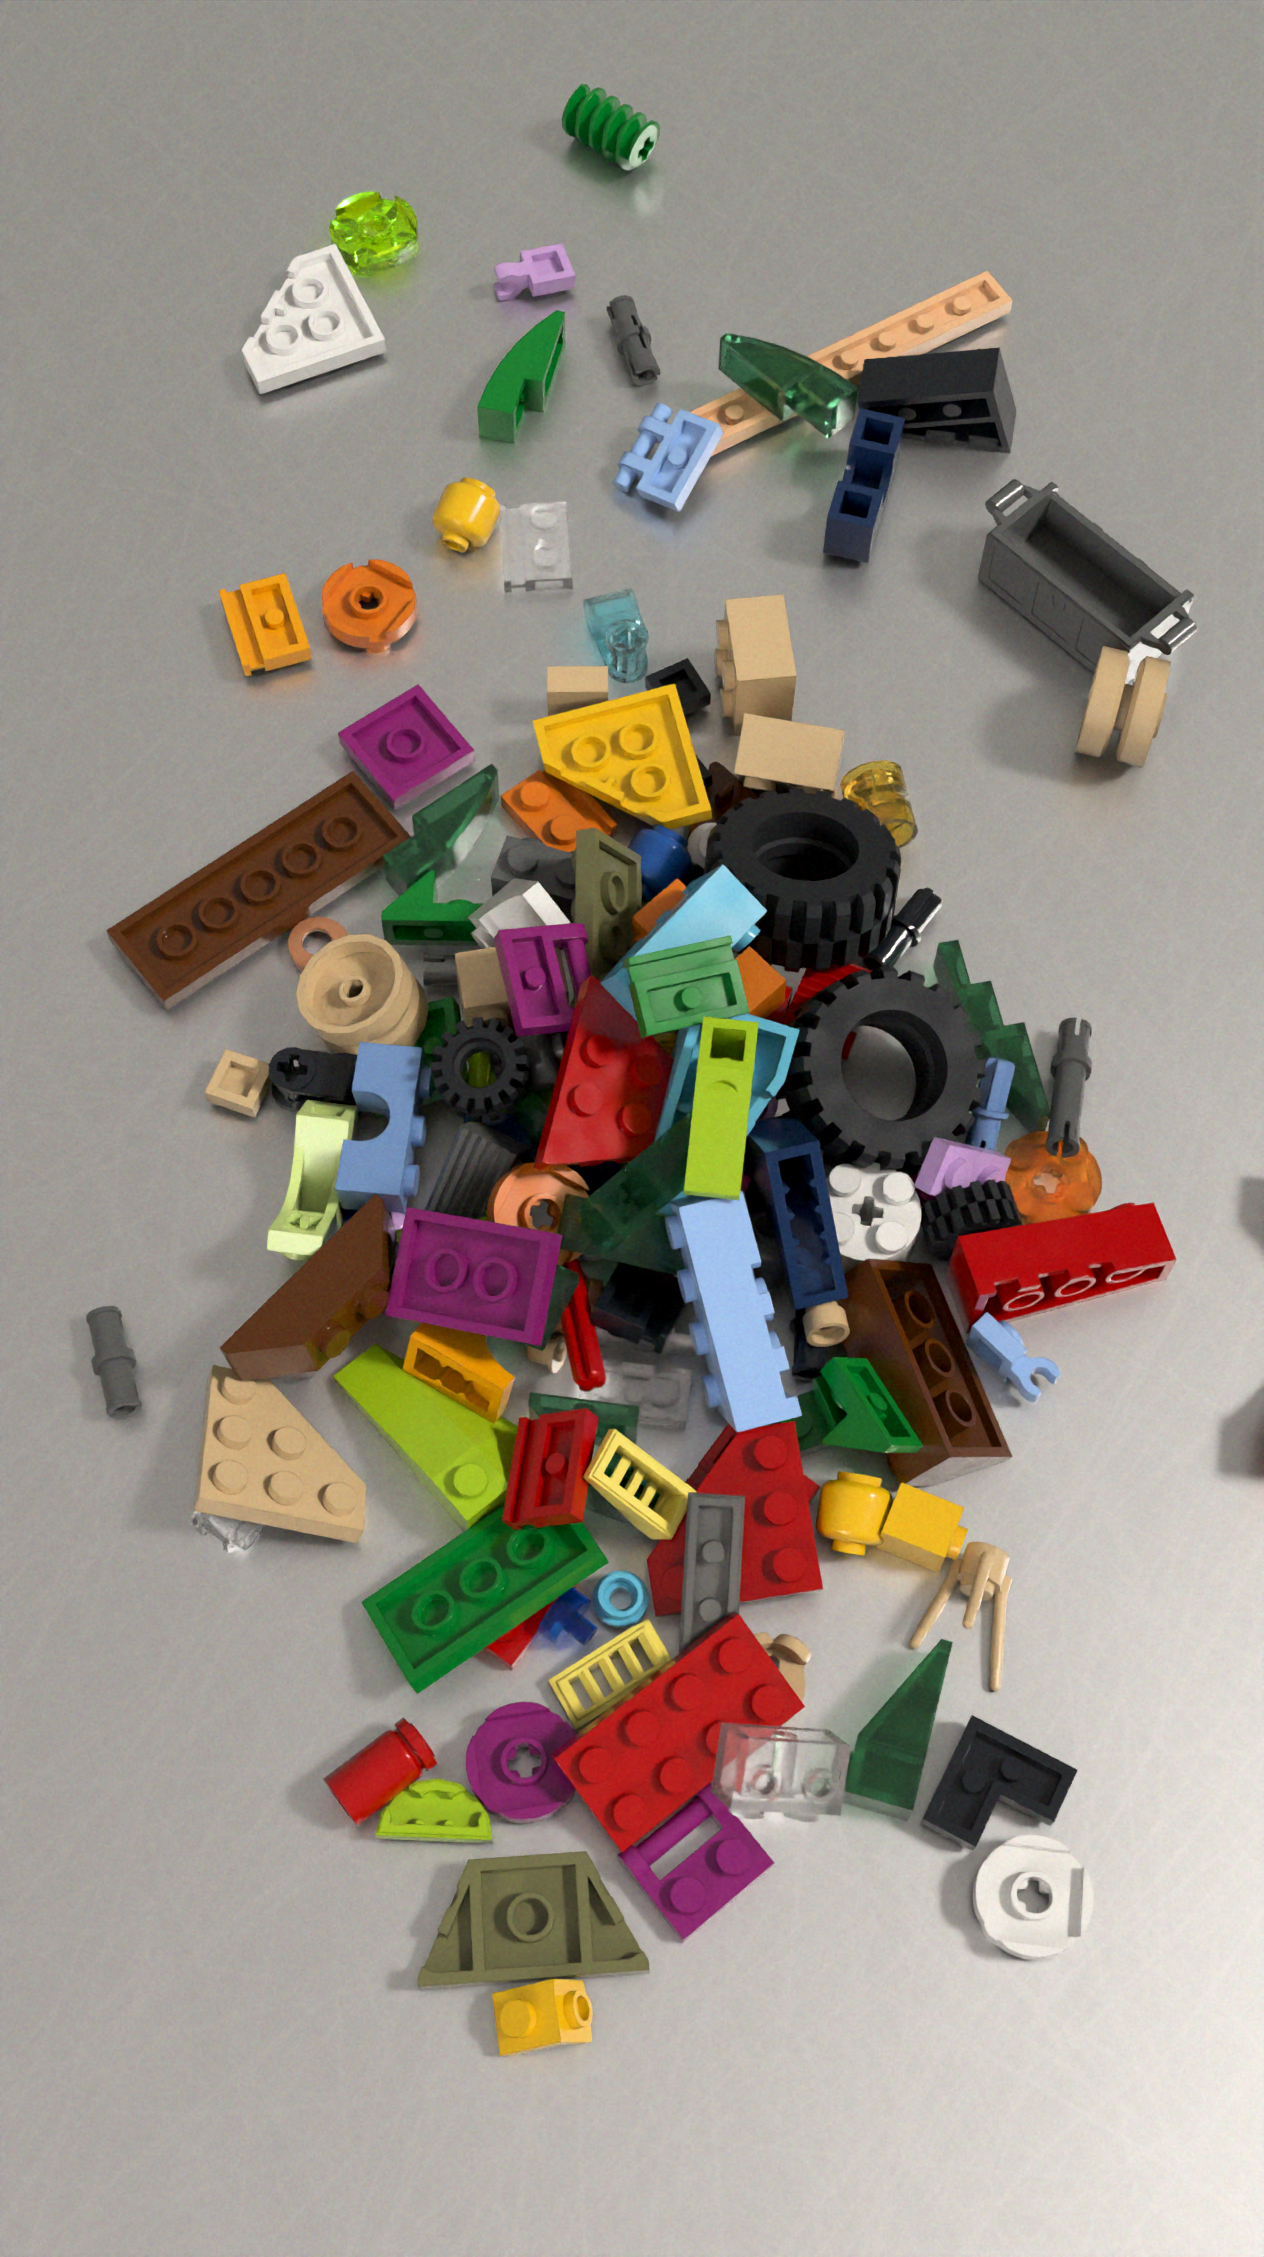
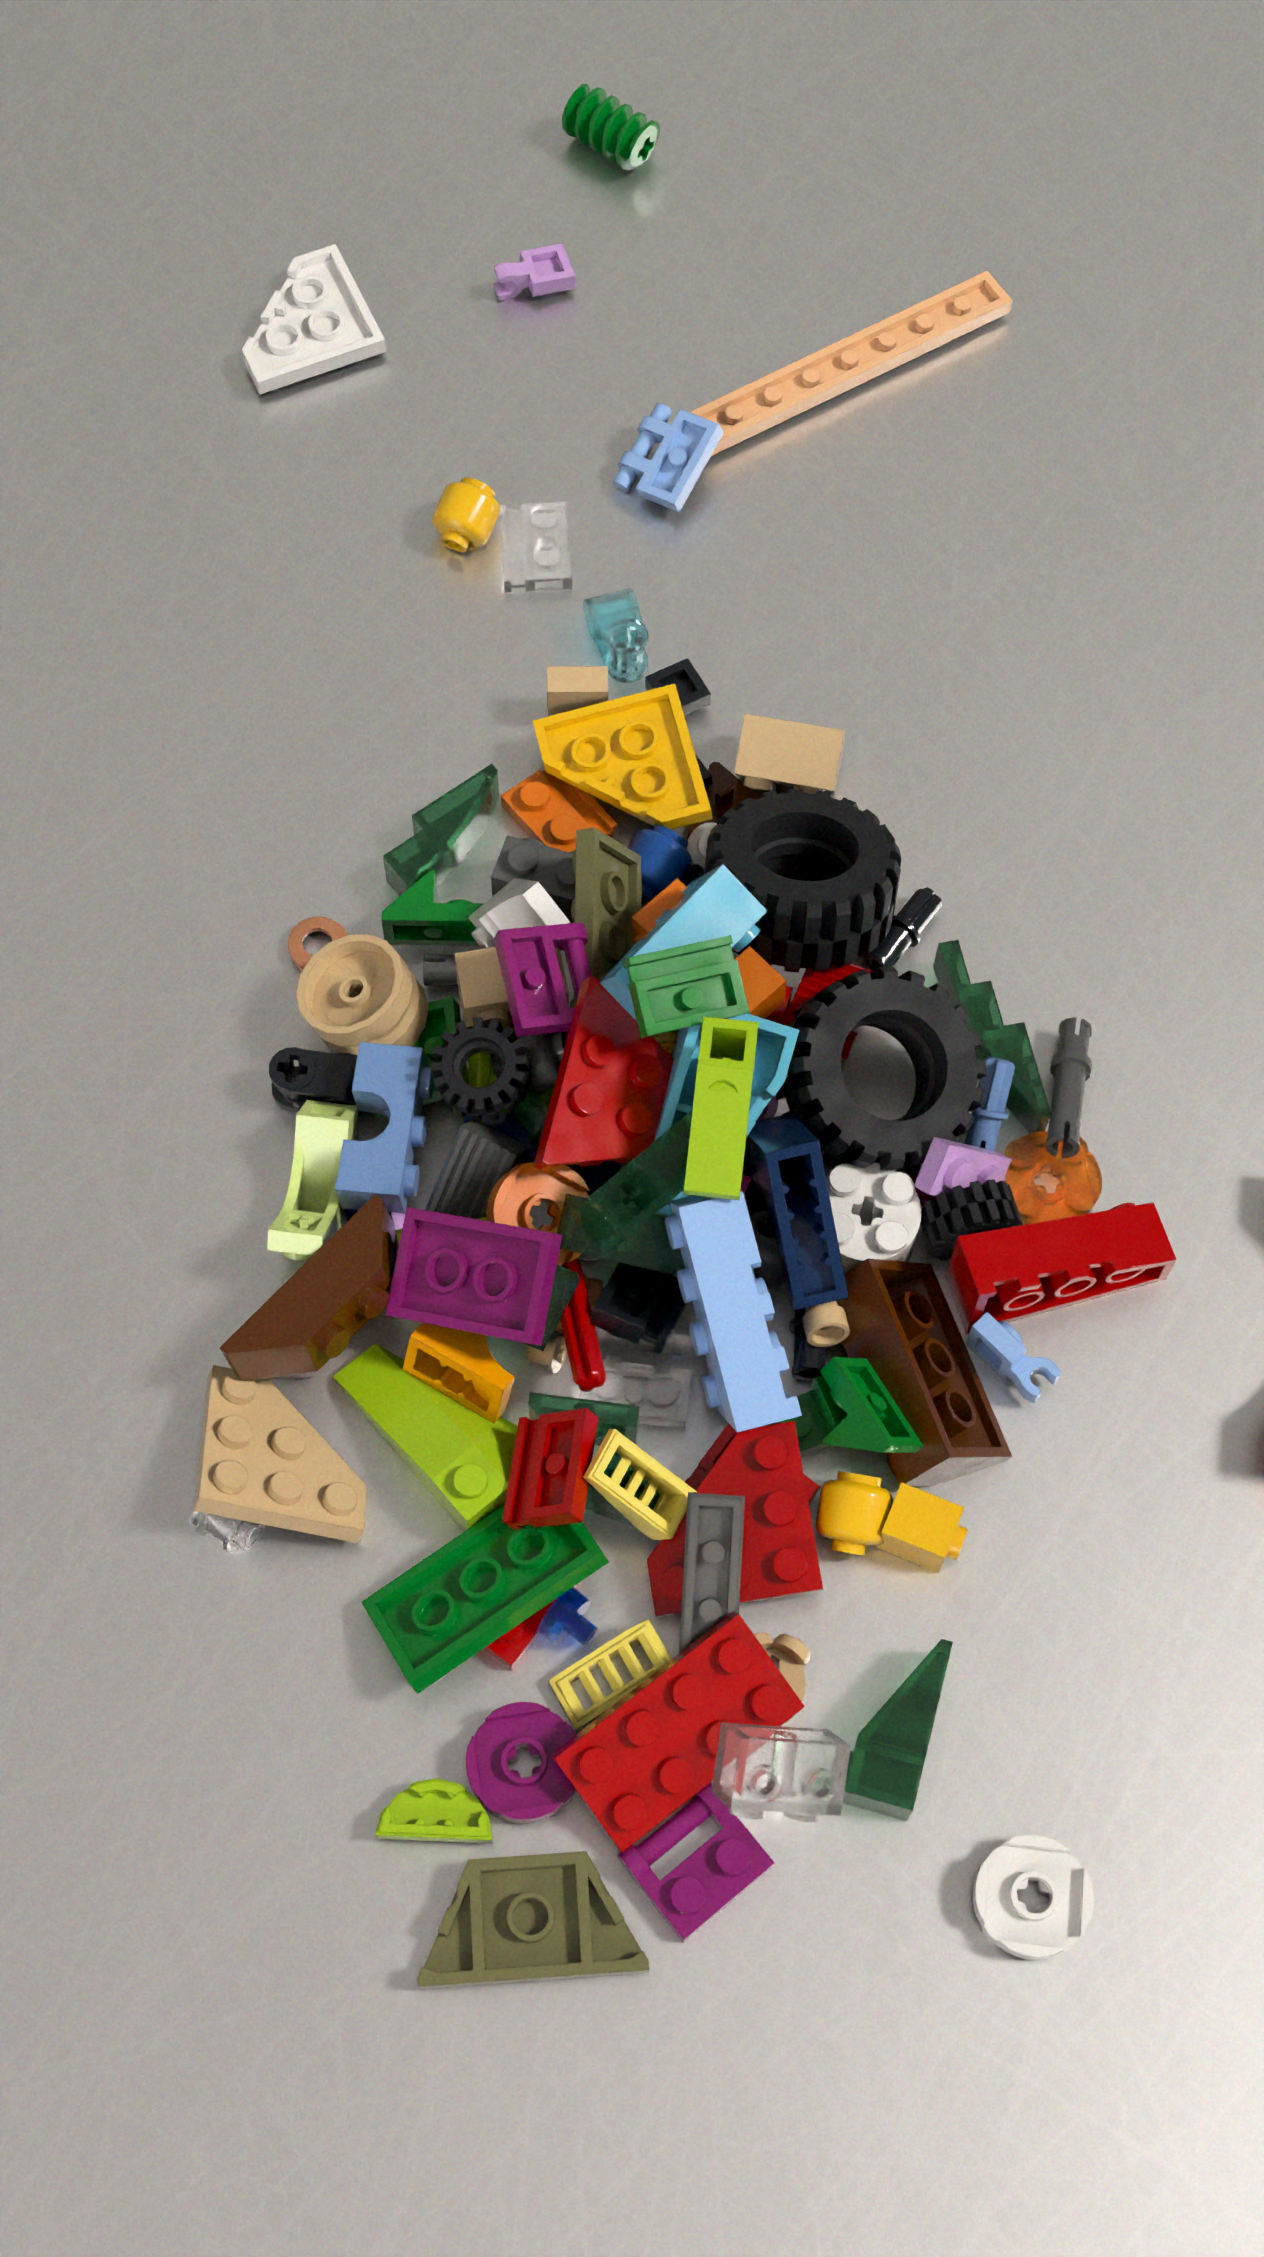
(113, 1362): dark grey pin -> none
(239, 1083): tan plate -> none
(258, 890): reddish brown plate -> none
(265, 624): light orange plate -> none
(375, 627): orange plate -> none
(380, 251): clear neon green plate -> none
(380, 1771): red piece -> none
(406, 747): magenta plate -> none
(522, 380): green slope -> none
(542, 2016): yellow bracket -> none
(620, 1582): medium azure plate -> none
(633, 340): dark grey pin -> none
(755, 660): tan brick -> none
(788, 382): clear green slope -> none
(865, 485): dark blue arch -> none
(883, 791): clear yellow wheel -> none
(944, 395): black wedge -> none
(980, 1577): tan plant -> none
(990, 1768): black plate -> none
(1079, 580): dark grey container -> none
(1125, 707): tan wheel -> none

